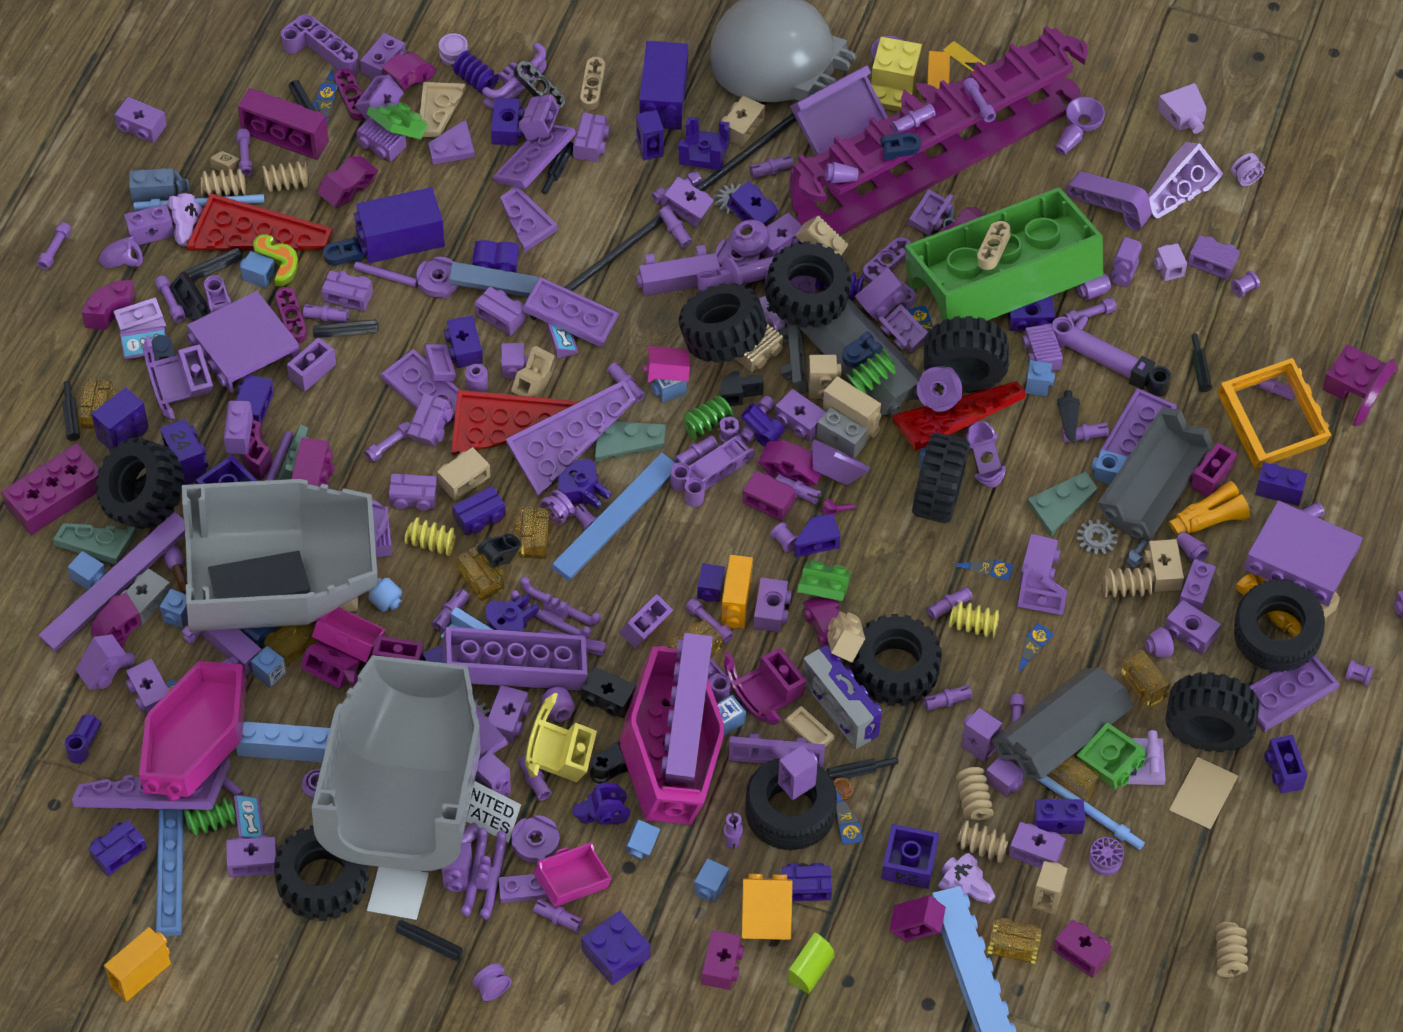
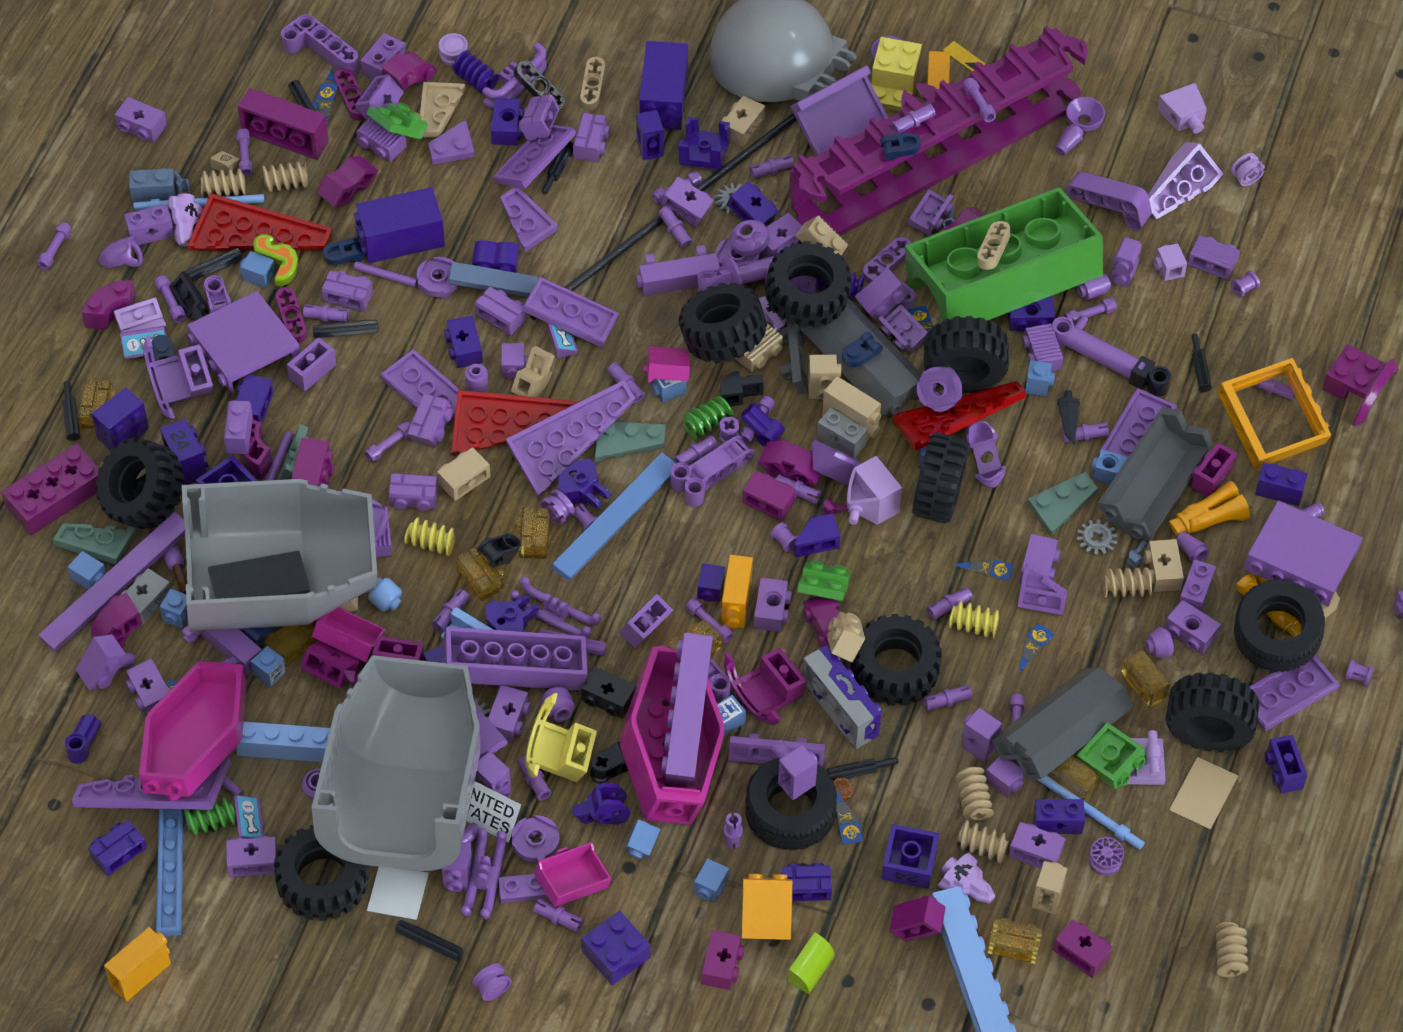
(439, 362): medium lavender tile -> none
(479, 511): dark purple brick -> none
(799, 415): medium lavender brick -> none
(808, 727): tan tile -> none
(840, 173): medium lavender cone -> none
(873, 371): bright green piece -> none
(873, 493): none -> lavender piece

